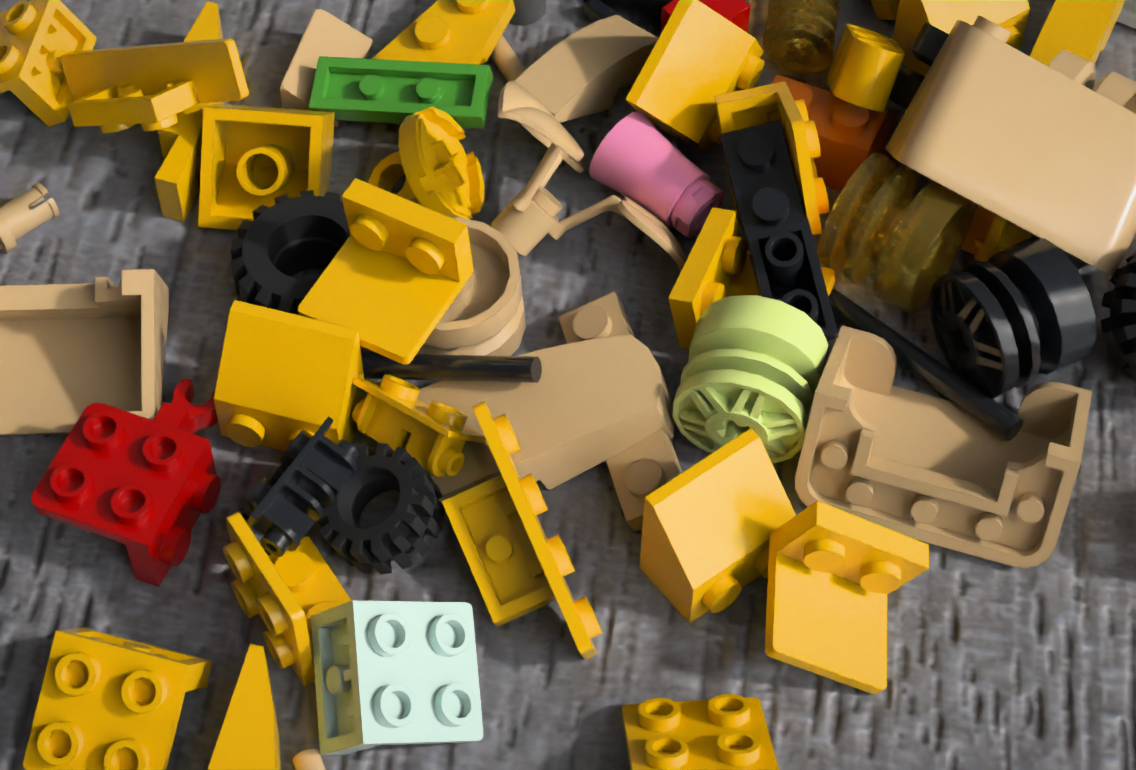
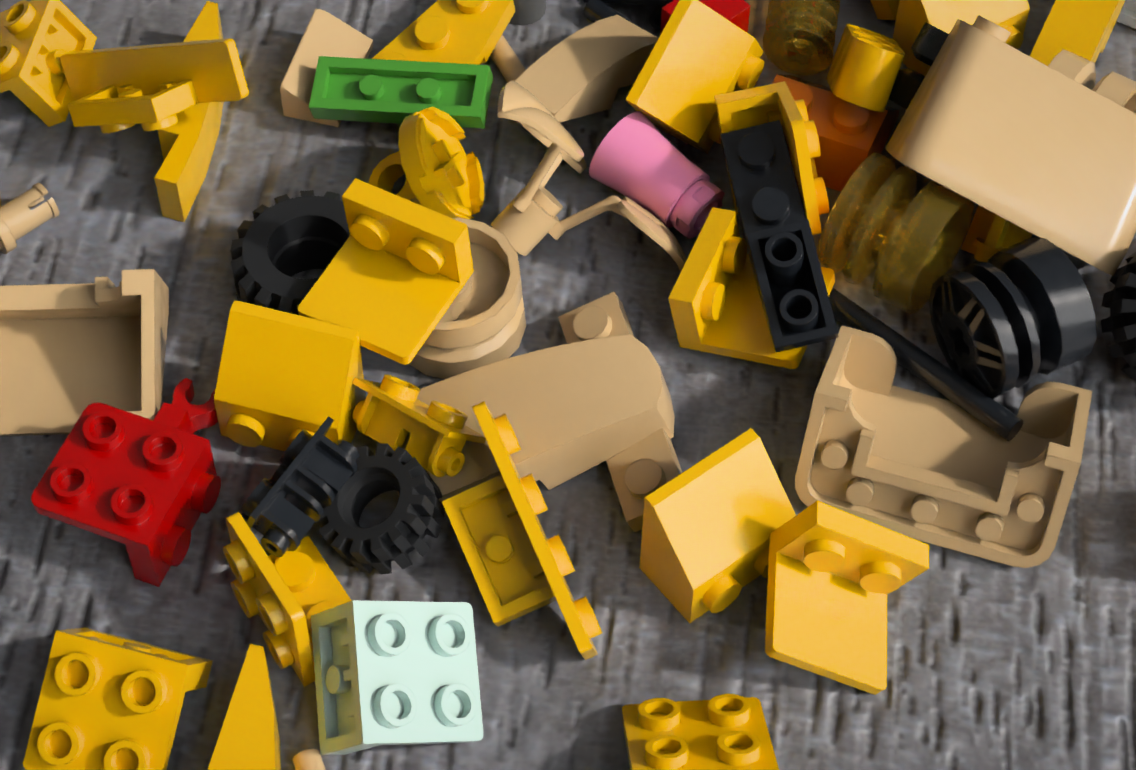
(258, 156): yellow slope -> none
(455, 368): black bar -> none
(750, 368): yellowish green wheel -> none

